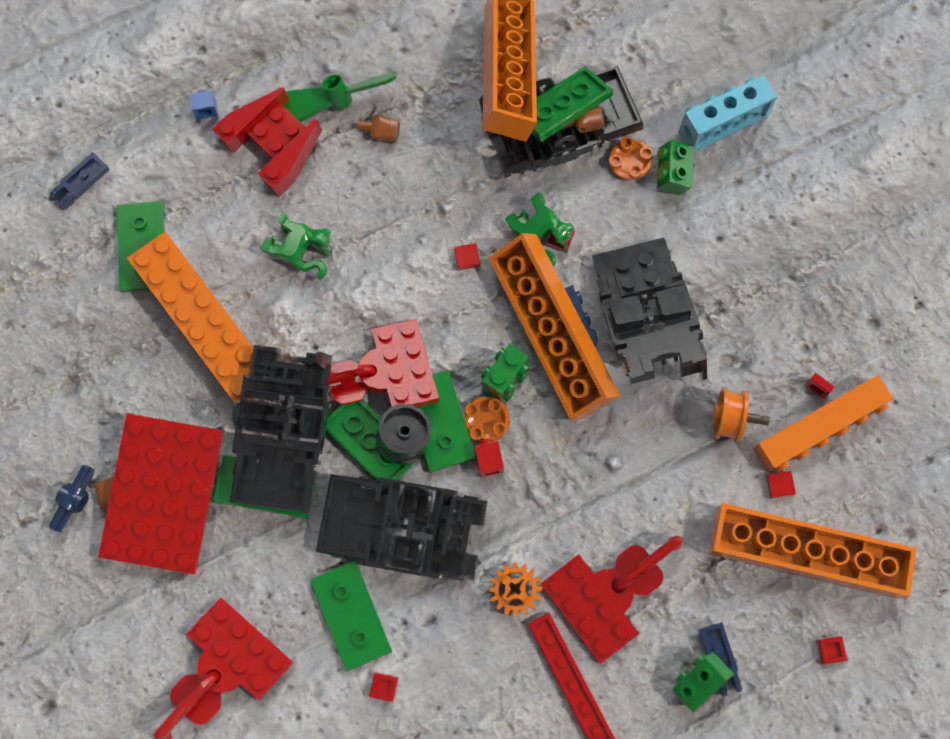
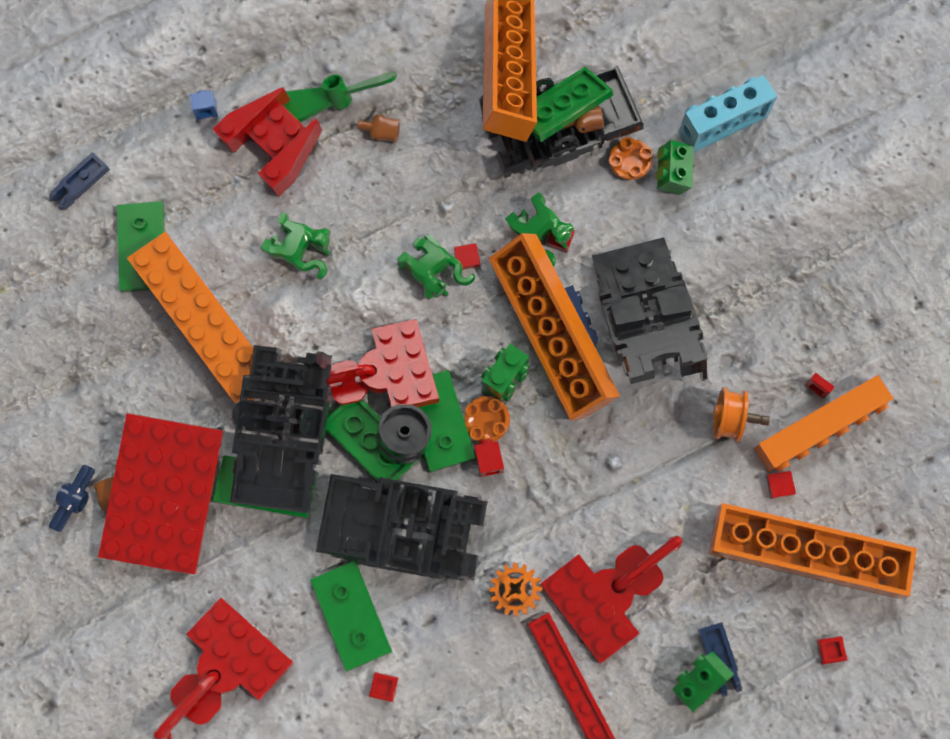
(430, 265): none -> green animal

